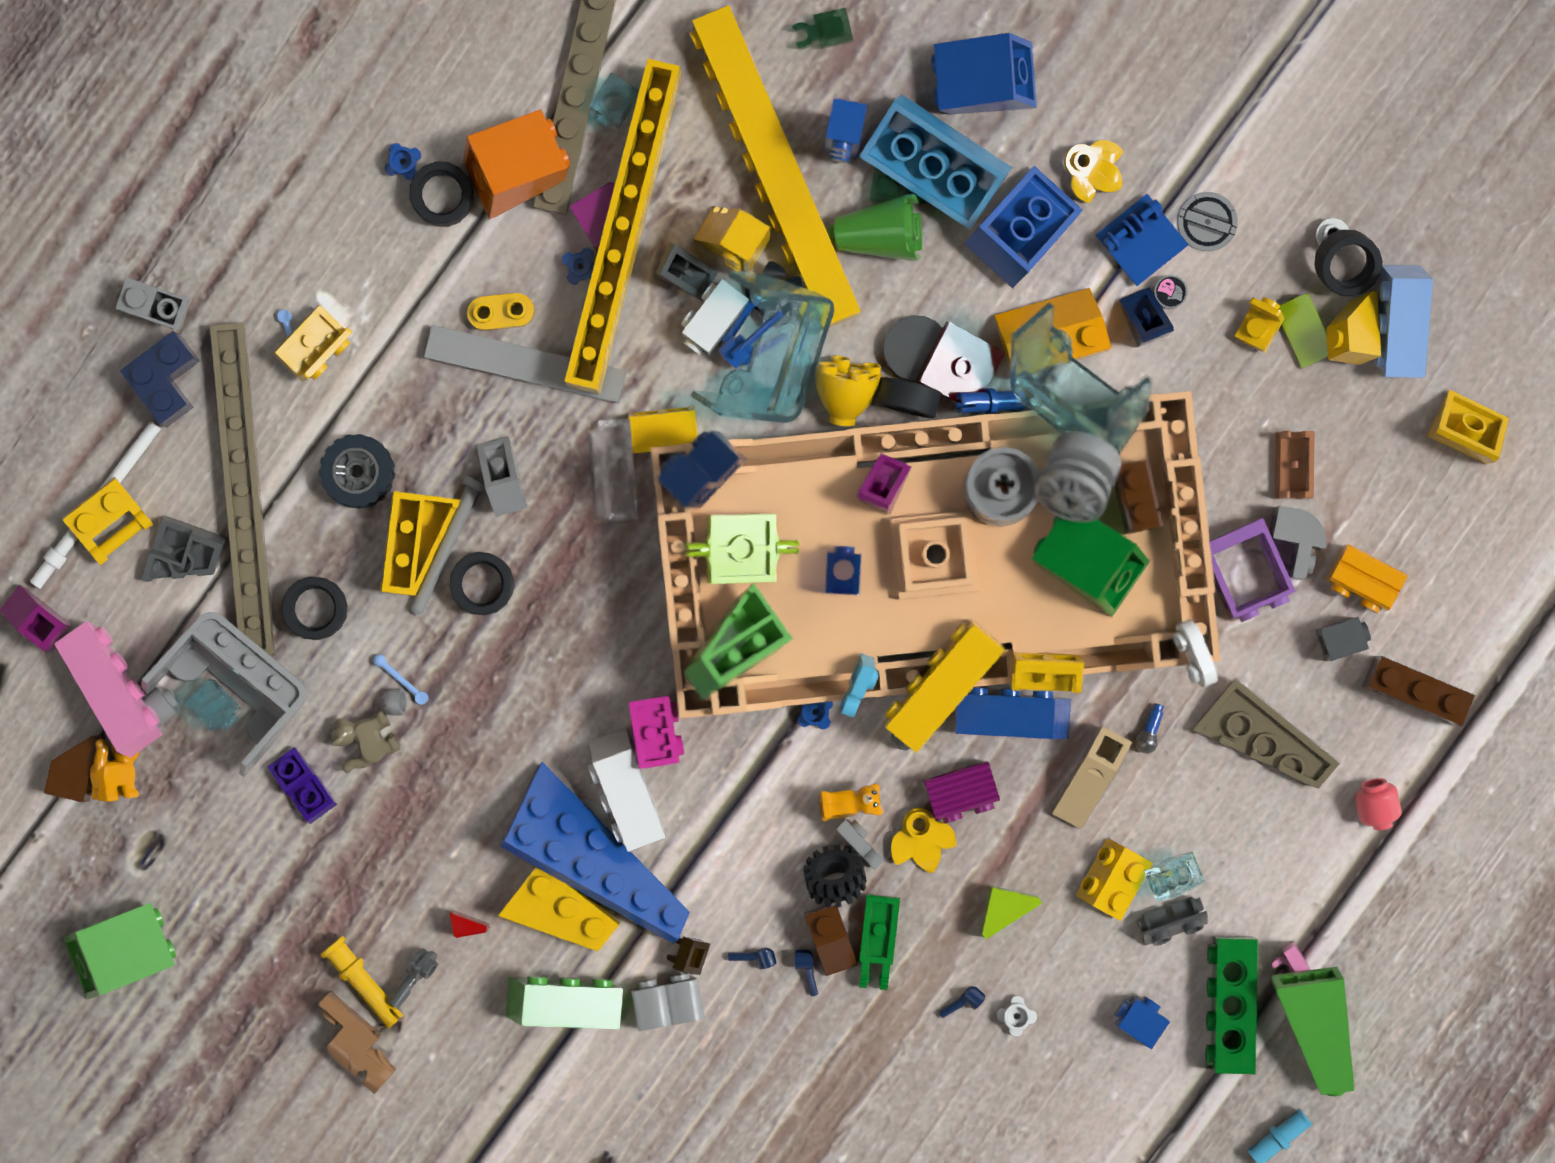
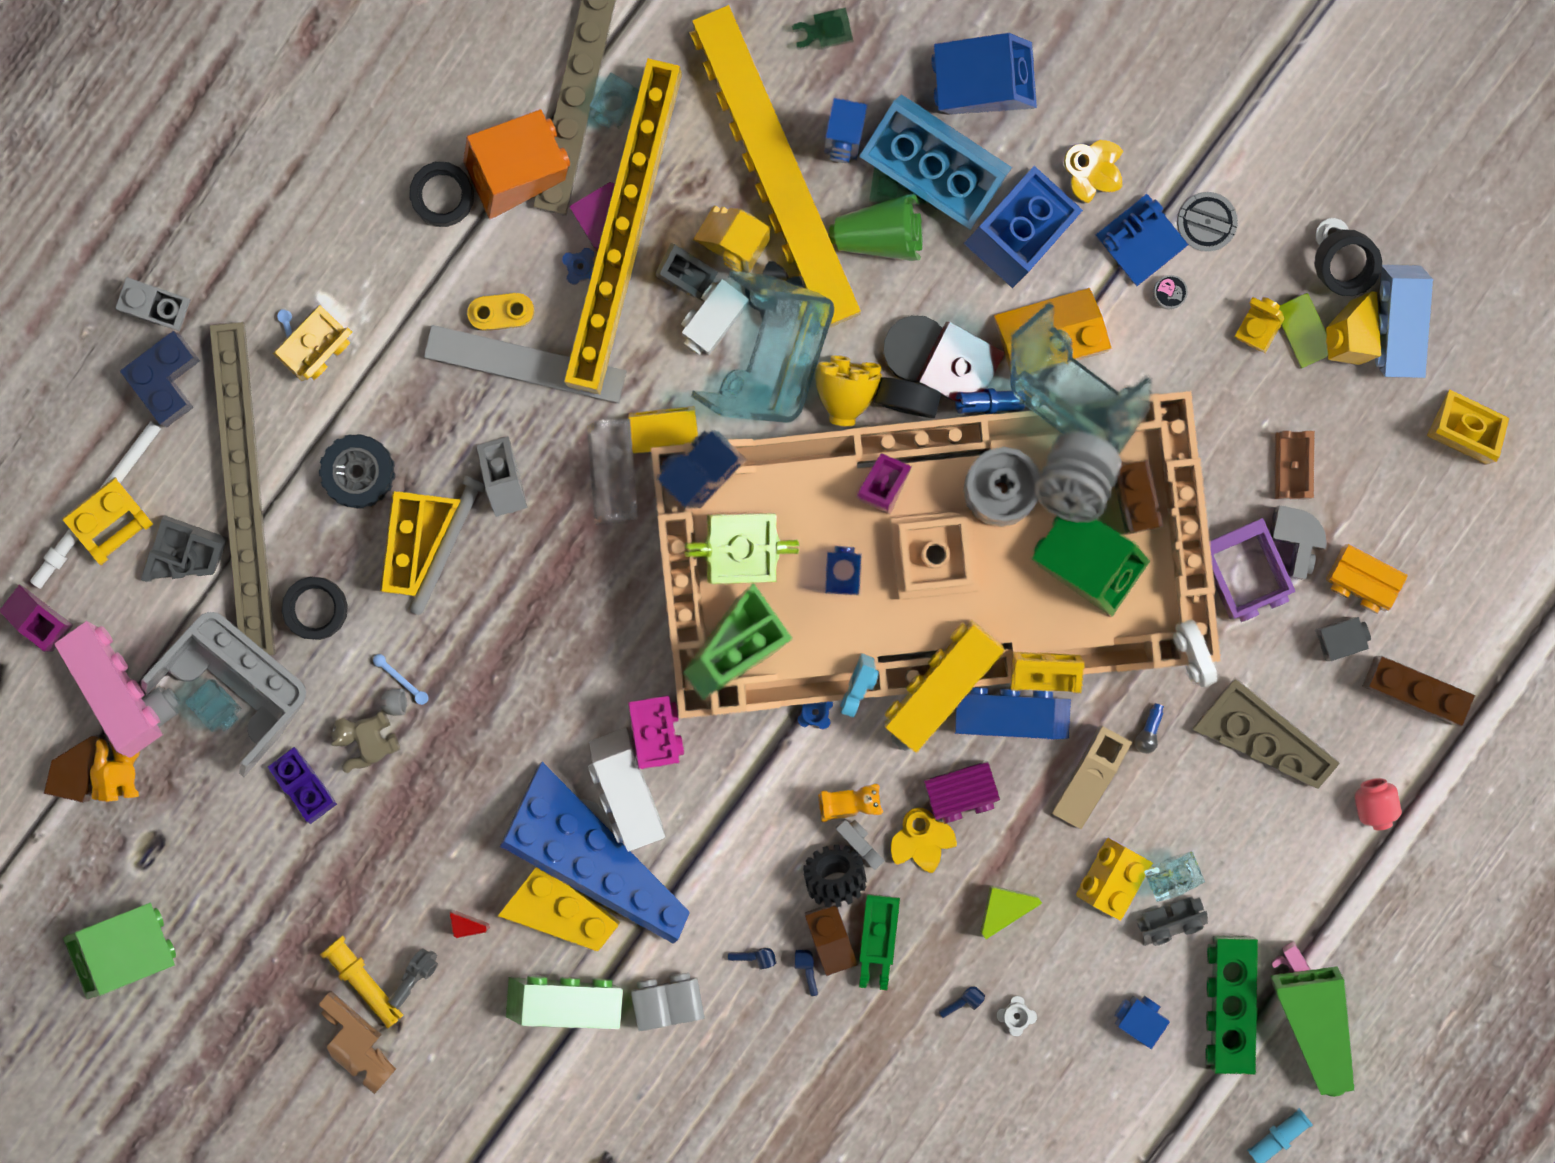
(397, 153): blue plate -> none
(465, 564): black tyre -> none
(690, 955): dark brown tile -> none
(739, 349): blue plant -> none
(1145, 317): dark blue slope -> none

